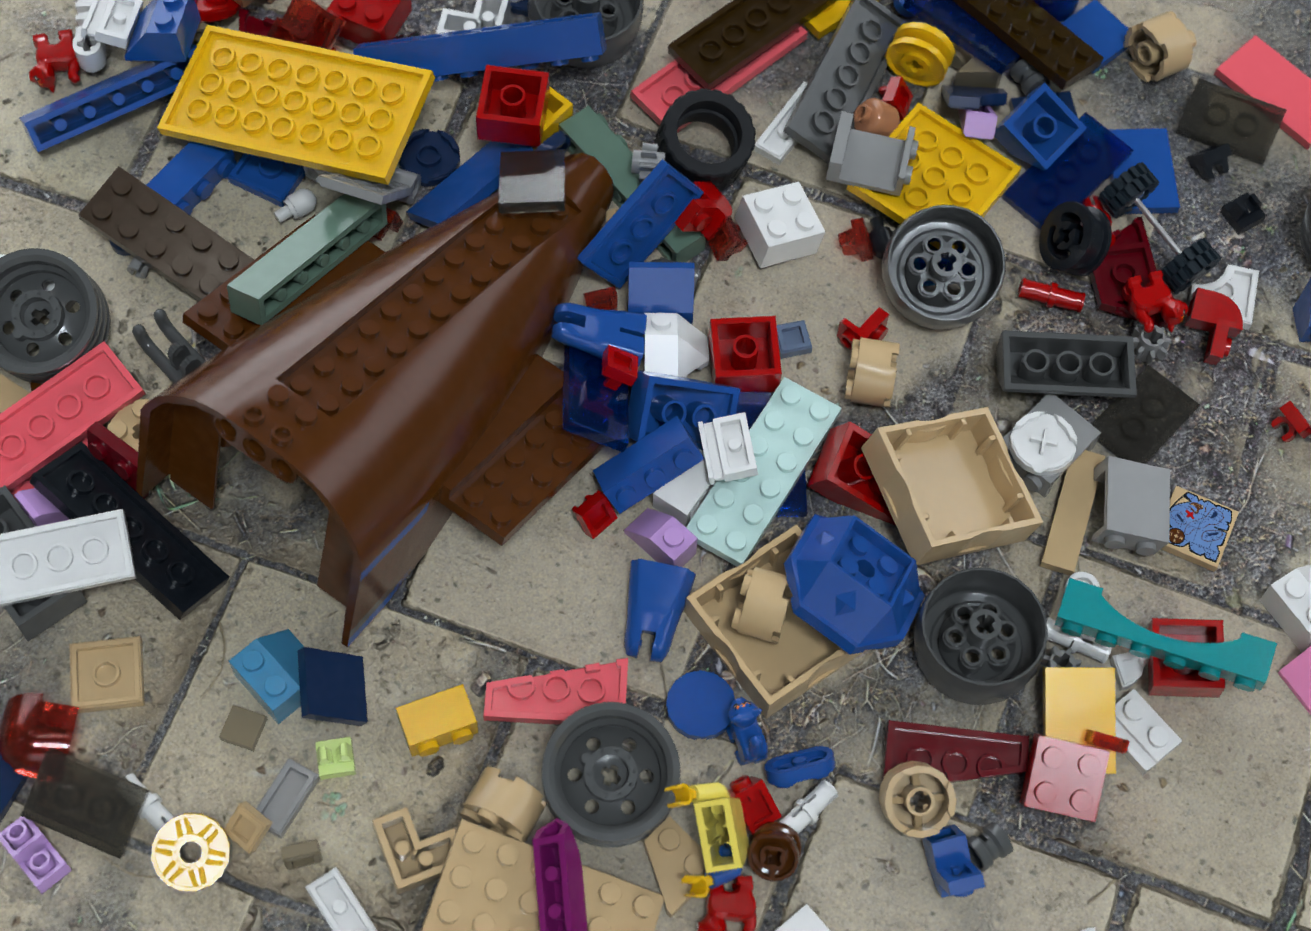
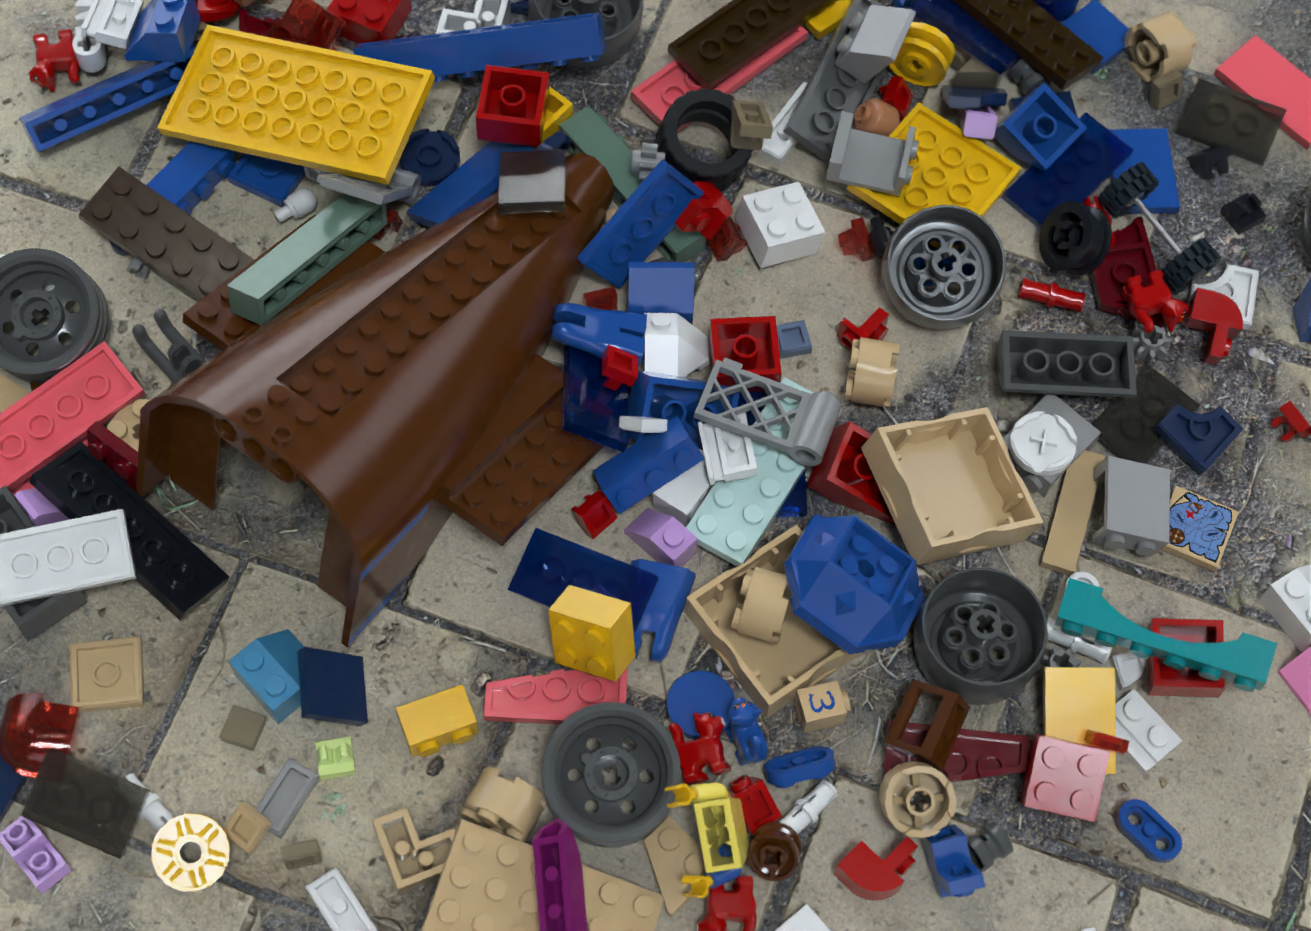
(555, 563): none -> clear blue tile
(592, 633): none -> yellow brick
(643, 424): none -> white tile
(702, 751): none -> red animal
(749, 125): none -> dark tan slope
(812, 421): none -> light grey piece
(821, 706): none -> tan brick
(871, 876): none -> red brick
(873, 40): none -> light grey slope
(942, 731): none -> reddish brown tile
(1151, 828): none -> blue plate
(1166, 89): none -> dark tan tile
(1198, 436): none -> dark blue tile

